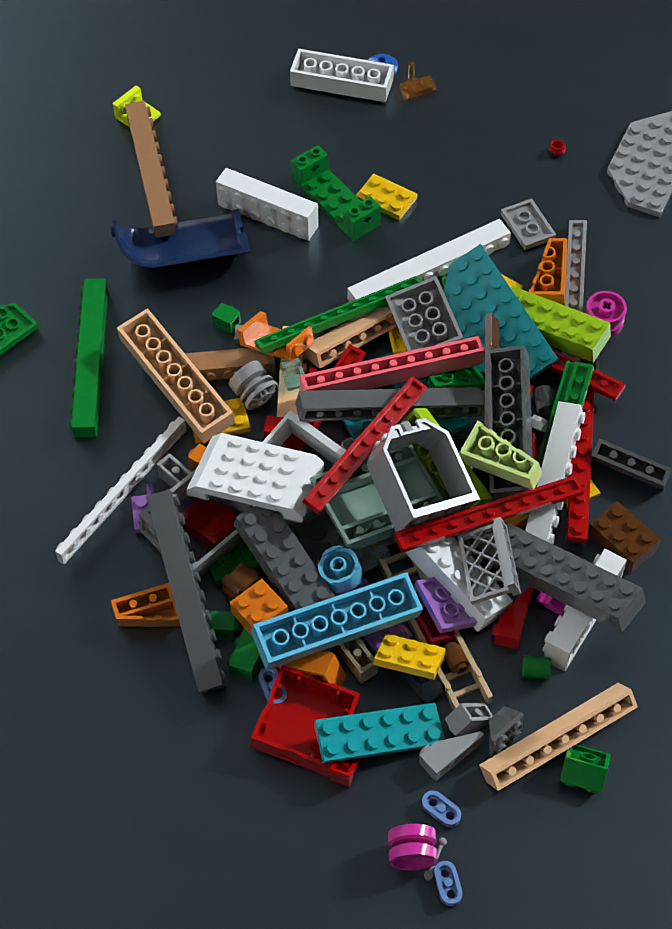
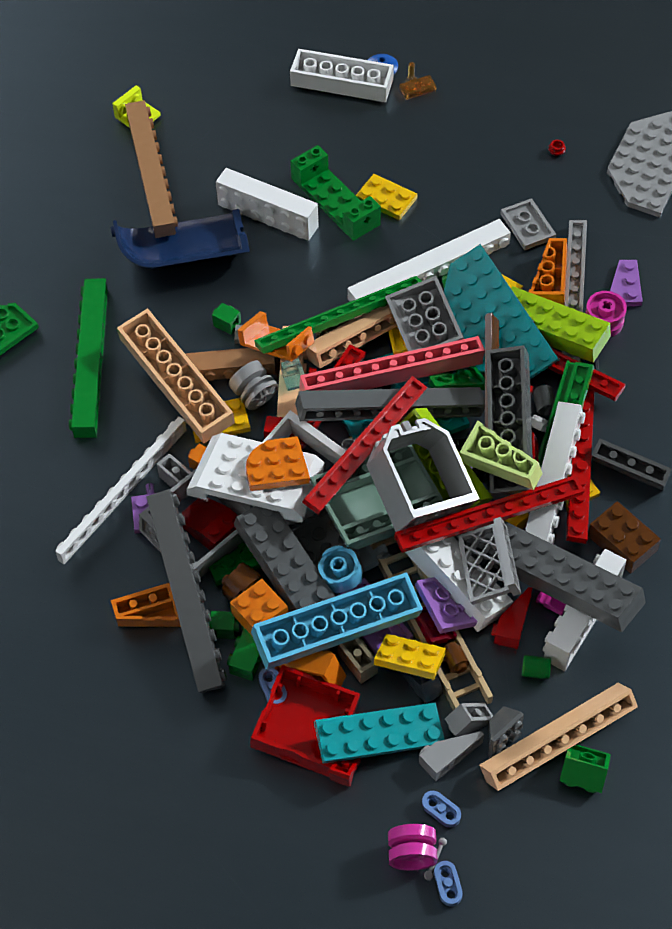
(277, 465): none -> orange plate
(627, 282): none -> medium lavender wing

